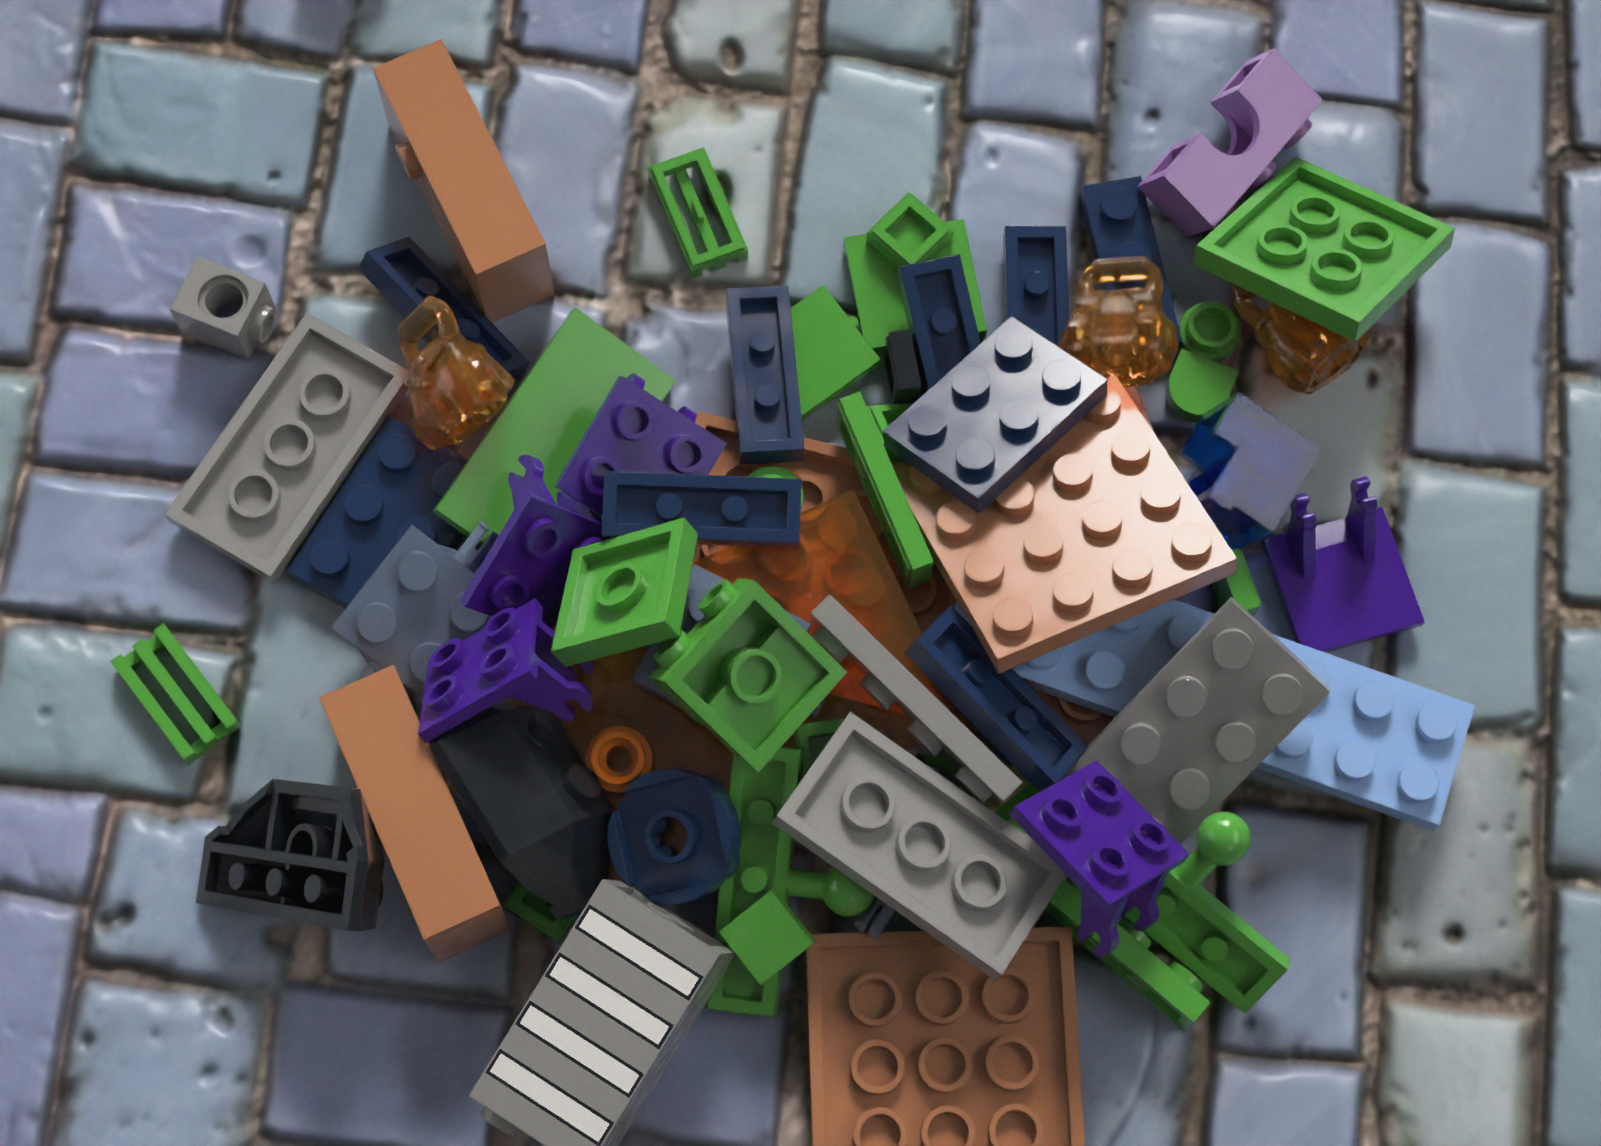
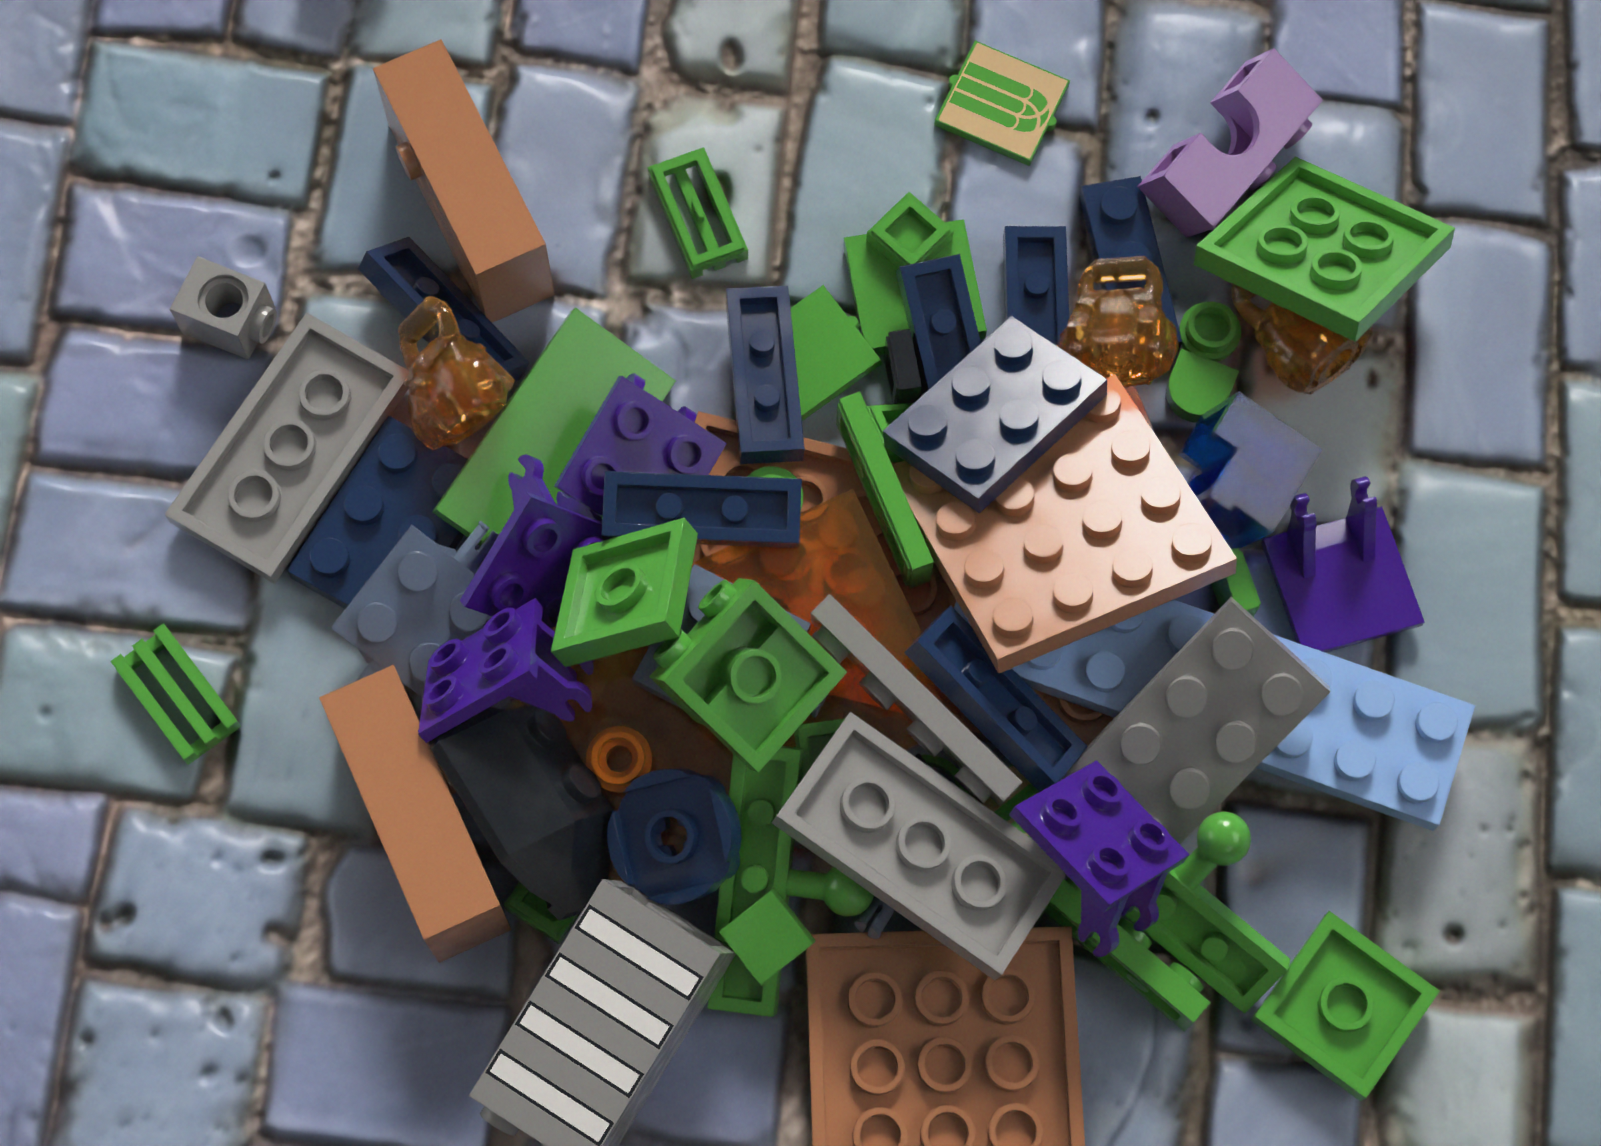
(297, 857): black wedge -> none
(1002, 103): none -> piece
(1345, 1006): none -> bright green plate

